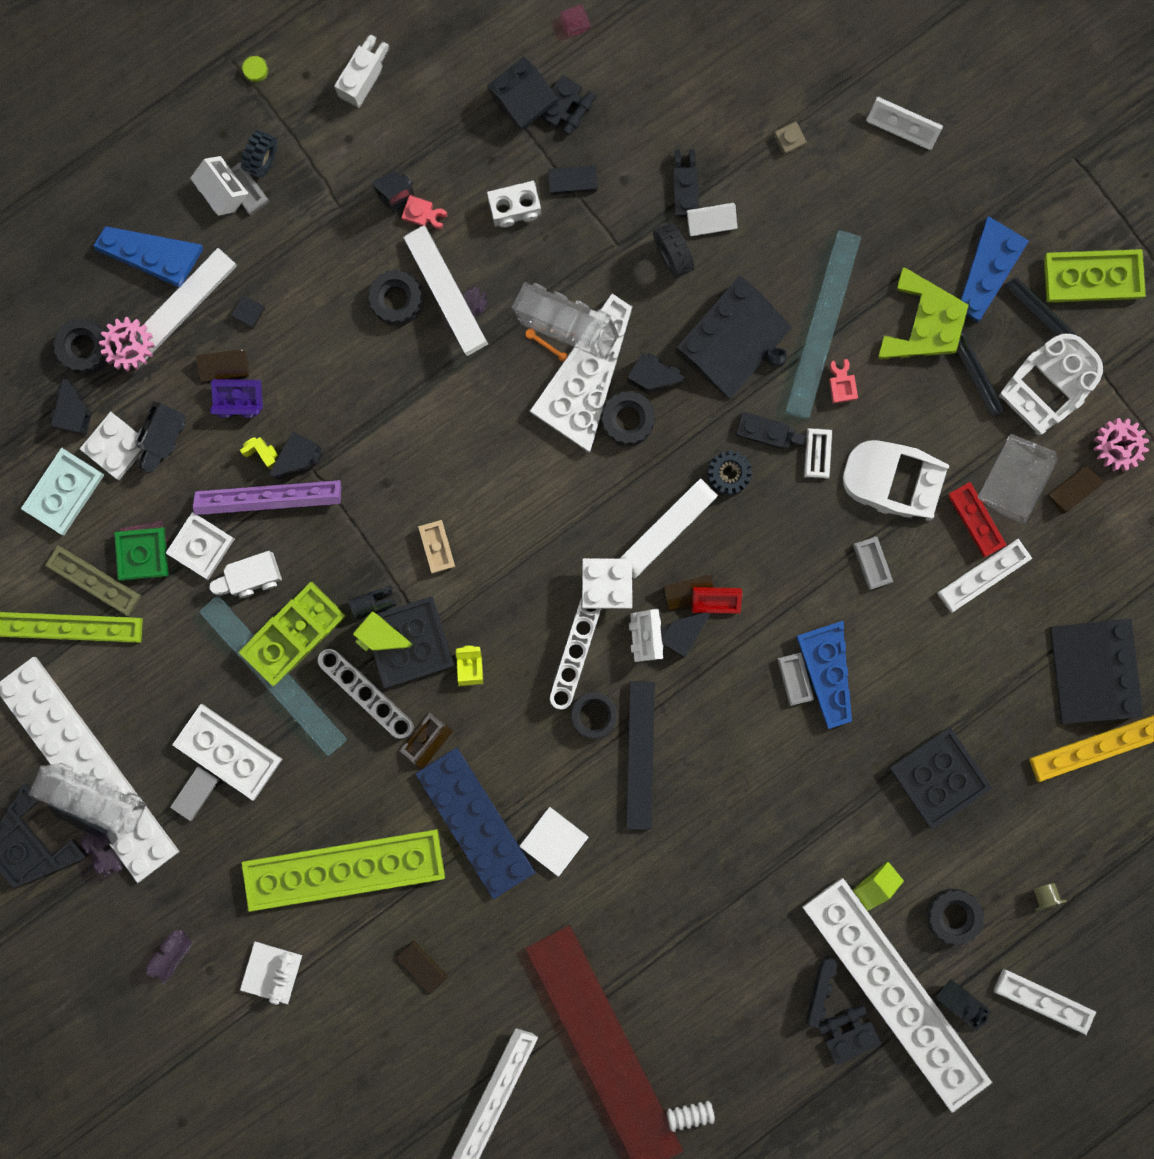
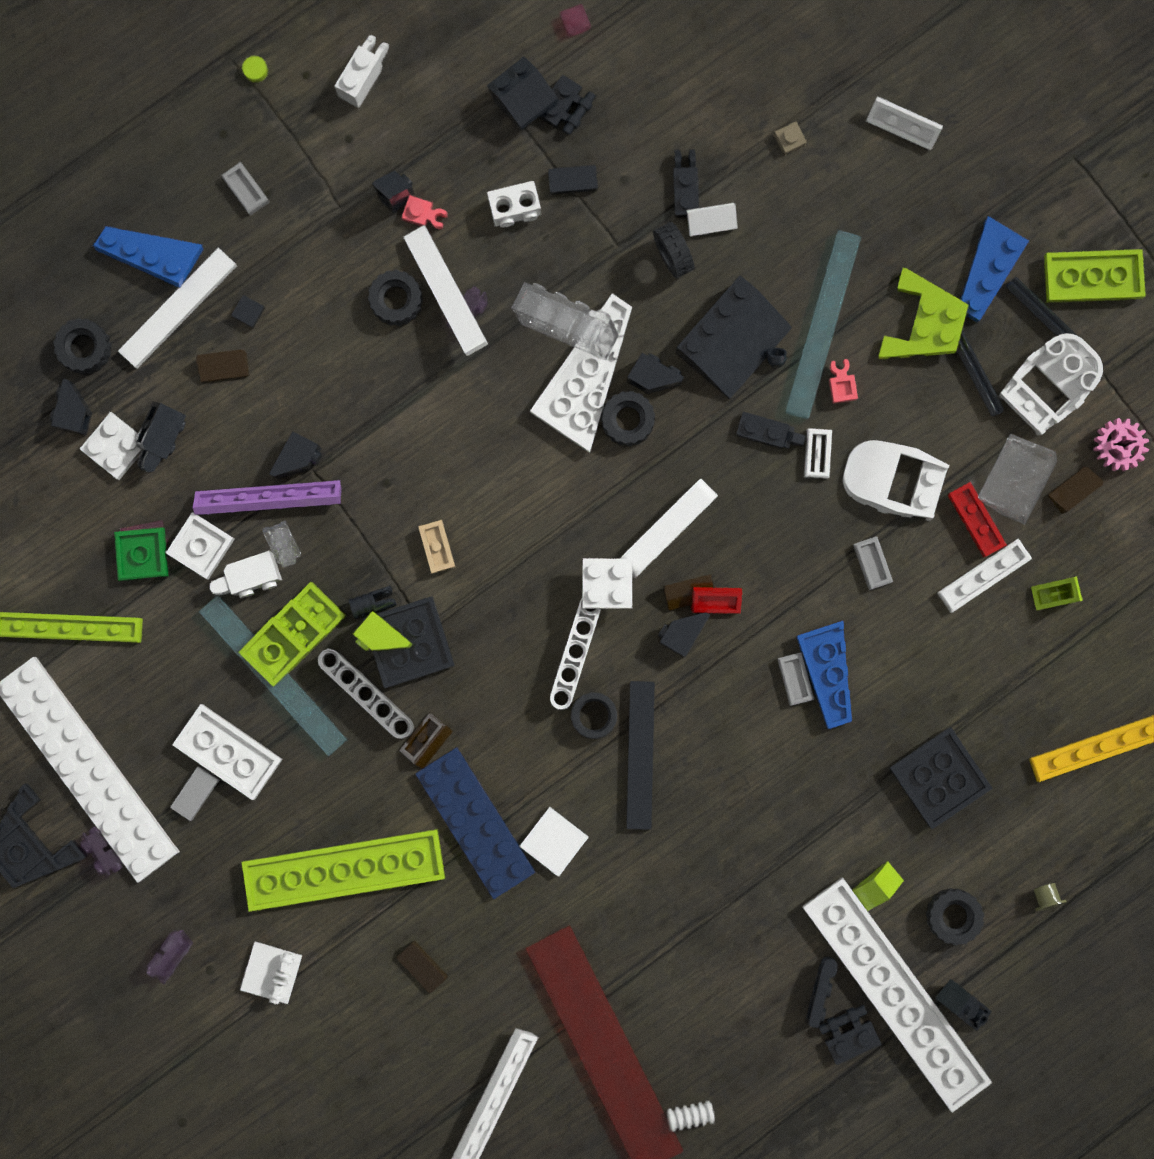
(62, 491): light aqua plate -> none
(88, 798): clear brick -> none
(93, 580): olive tile -> none
(94, 829): black tile -> none
(123, 354): bright pink gear -> none
(219, 185): white brick -> none
(236, 397): dark purple bracket -> none
(259, 153): black bush -> none
(266, 452): neon yellow bracket -> none
(282, 543): none -> clear hips
(469, 665): neon yellow bracket -> none
(530, 334): orange hinge -> none
(646, 635): white plate -> none
(737, 463): black bush -> none
(1044, 1001): white tile -> none
(1056, 593): none -> lime slope
(1096, 671): black slope -> none

